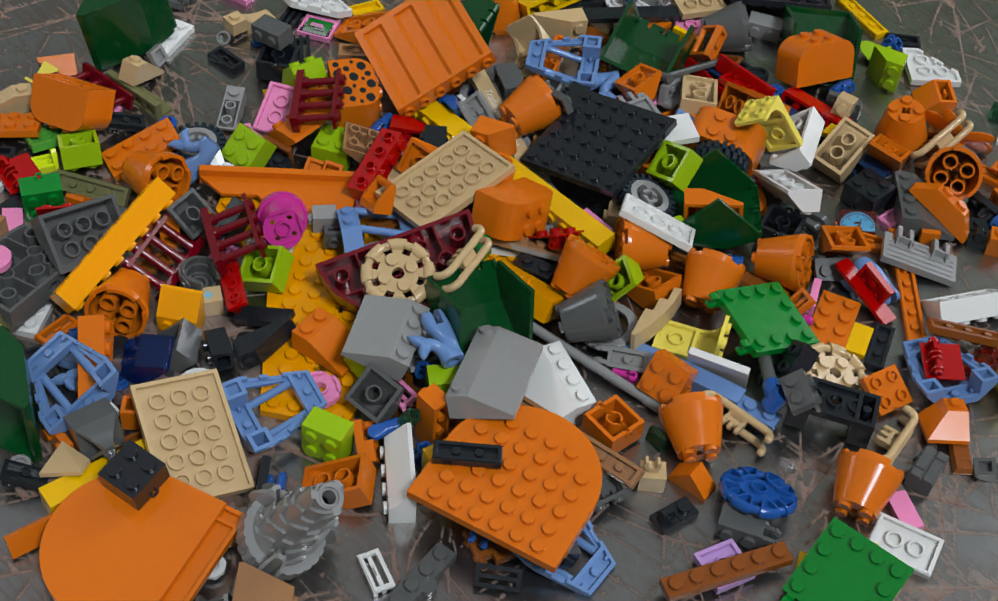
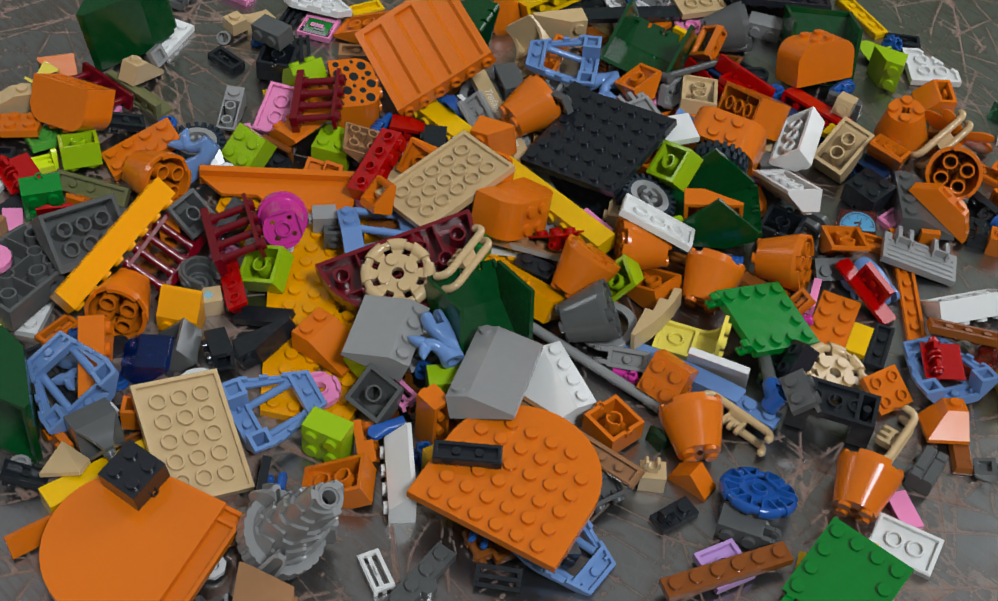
(409, 416): clear green hose -> none
(775, 120): light yellow bracket -> none

